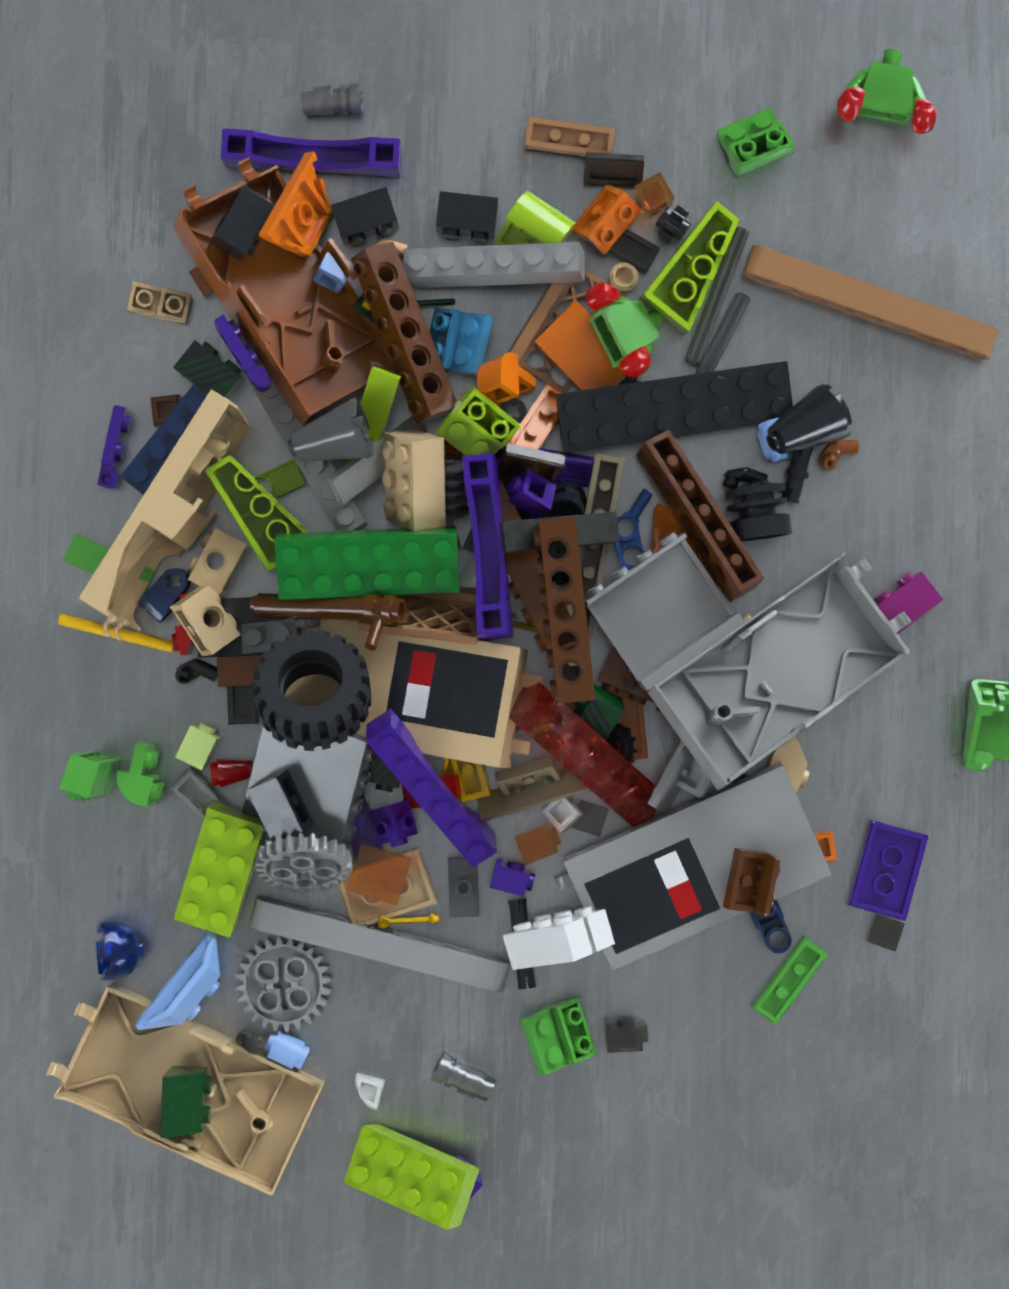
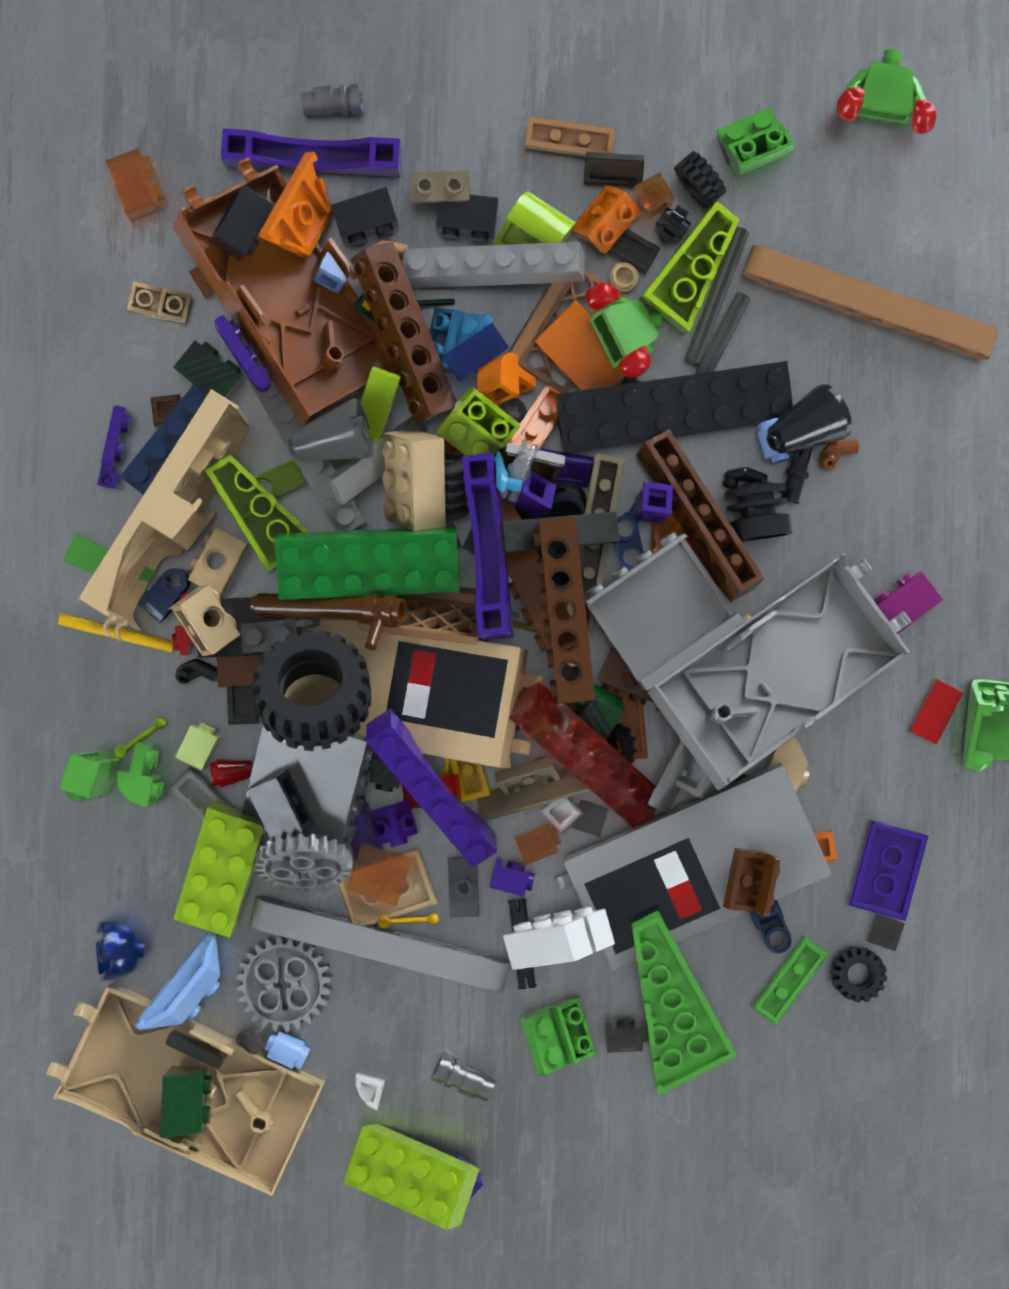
(121, 751): none -> lime hinge
(135, 184): none -> clear orange brick
(196, 1049): none -> pearl dark grey tile
(439, 186): none -> dark tan bracket
(475, 352): none -> clear blue tile
(501, 476): none -> dark azure bar
(520, 467): none -> clear pin
(653, 503): none -> dark purple brick
(679, 1019): none -> bright green wing
(700, 179): none -> black tyre
(858, 992): none -> black tyre
(936, 711): none -> red tile

